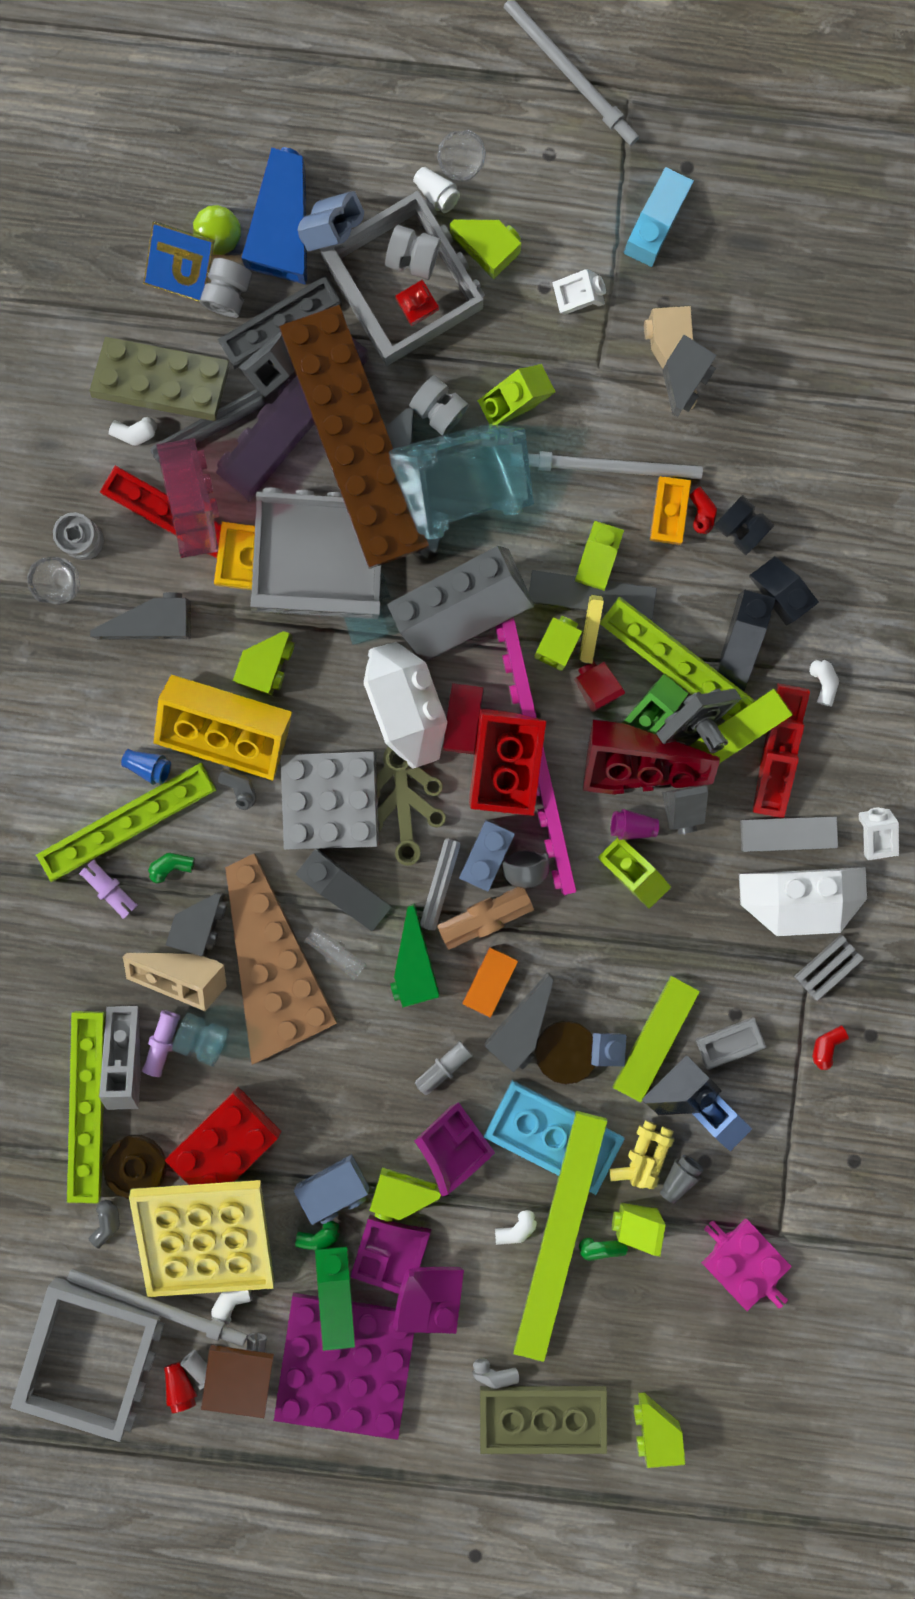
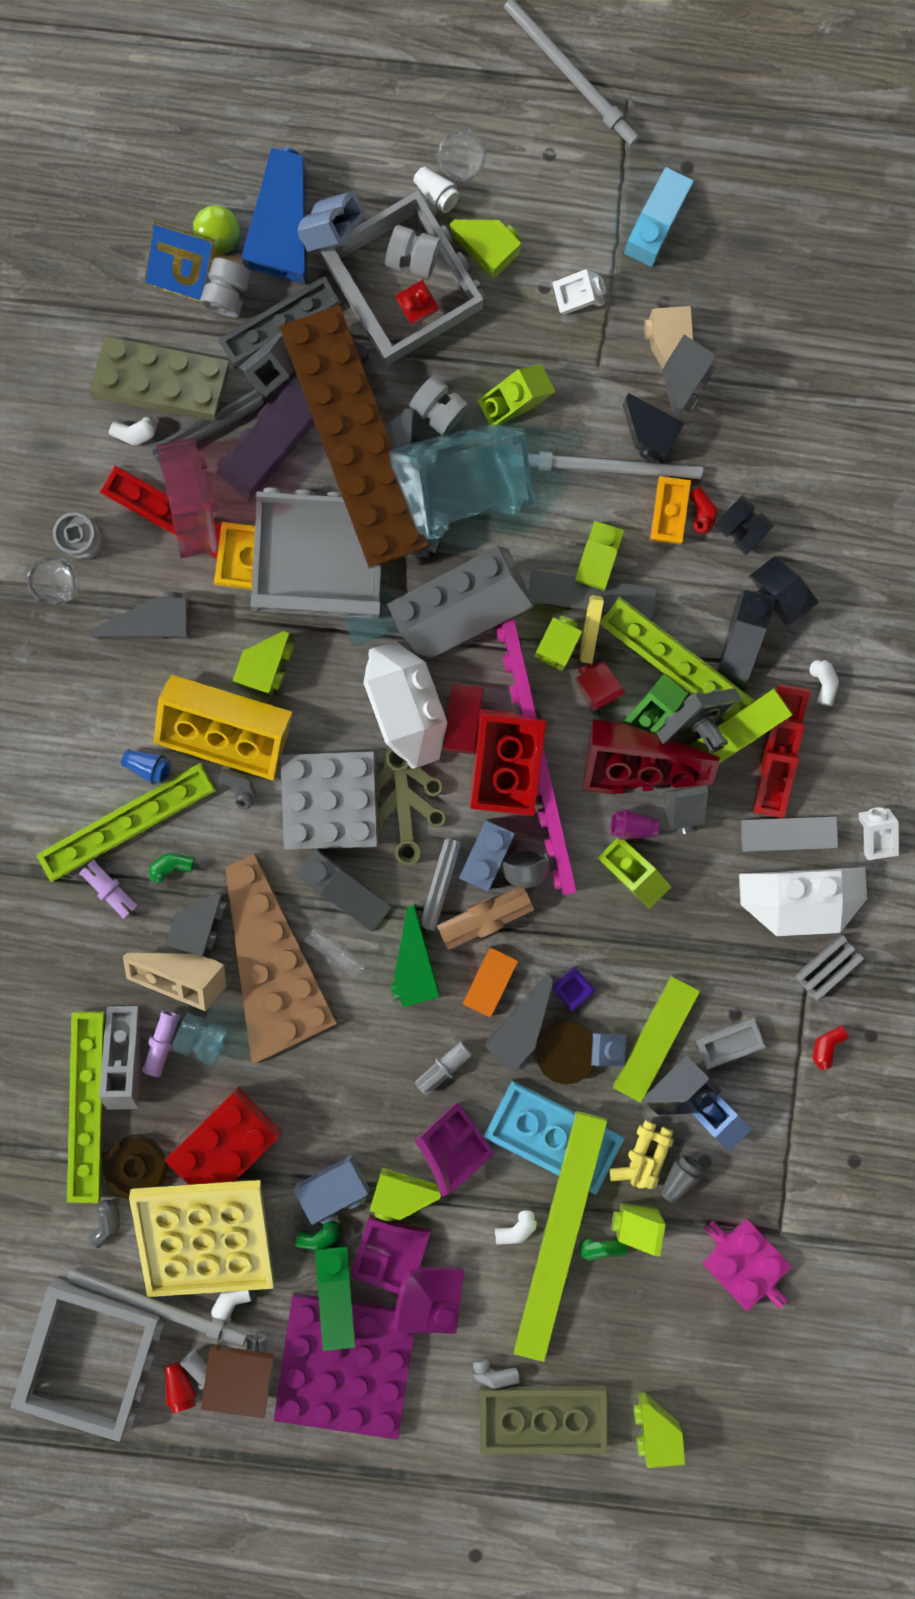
(573, 988): none -> dark purple tile
(650, 428): none -> black slope

